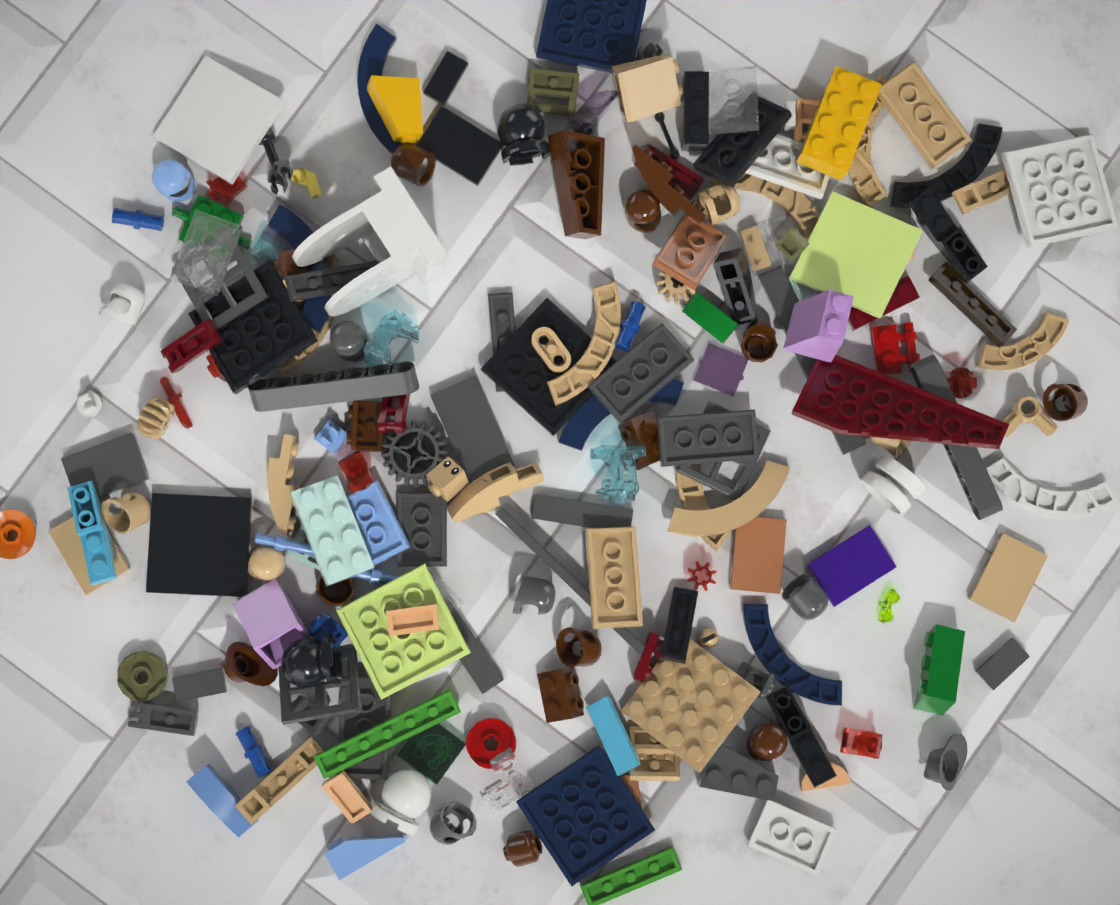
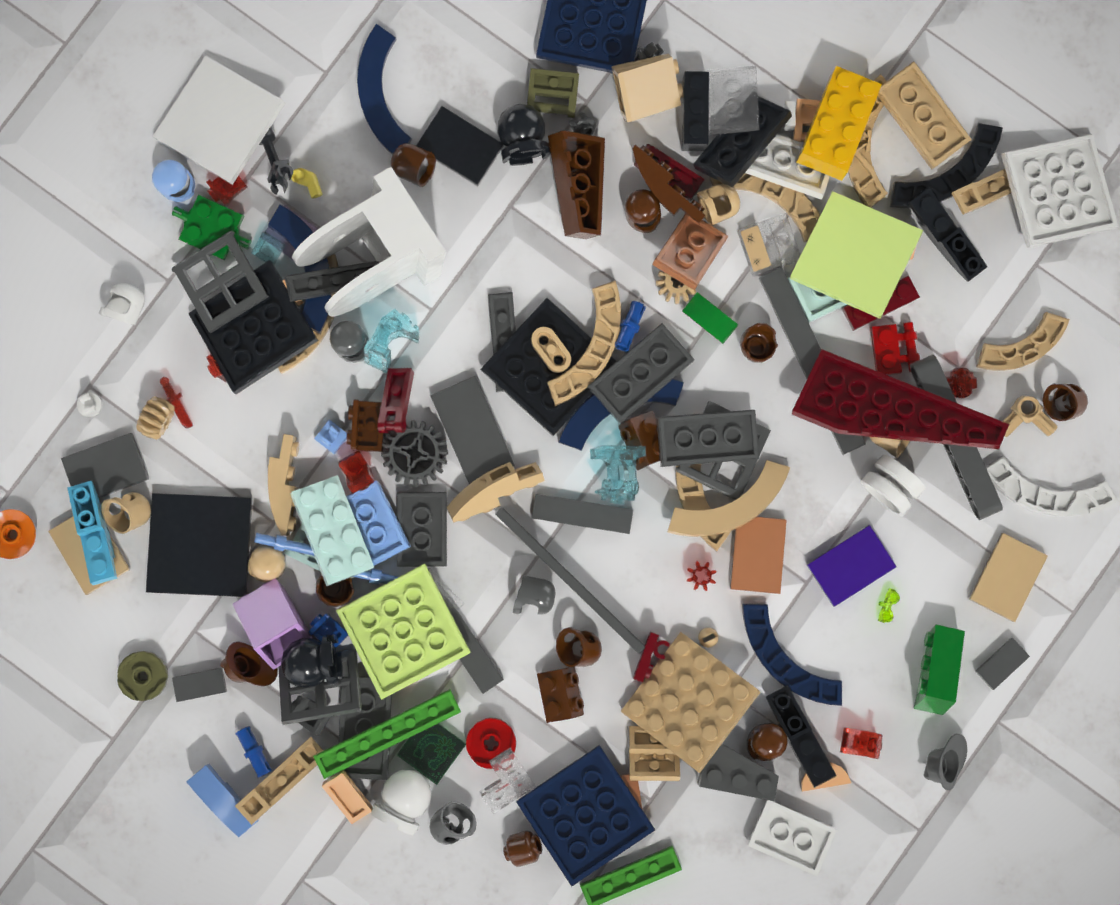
(138, 219): blue pin -> none
(164, 718): dark grey hinge -> none
(191, 345): dark red plate -> none
(206, 252): clear plate -> none
(287, 265): reddish brown tile -> none
(334, 386): beam -> none
(357, 852): light blue slope -> none
(398, 105): yellow slope -> none
(413, 620): light nougat tile -> none
(445, 78): black tile -> none
(447, 479): tan brick -> none
(593, 107): clear purple piece -> none
(613, 577): tan tile -> none
(613, 735): medium azure tile -> none
(659, 117): black hinge -> none
(679, 625): black tile -> none
(721, 369): clear purple piece -> none
(737, 287): black slope -> none
(757, 678): dark grey bracket -> none
(792, 244): olive tile -> none
(809, 601): dark grey helmet -> none
(819, 325): lavender slope -> none
(972, 304): dark brown plate -> none

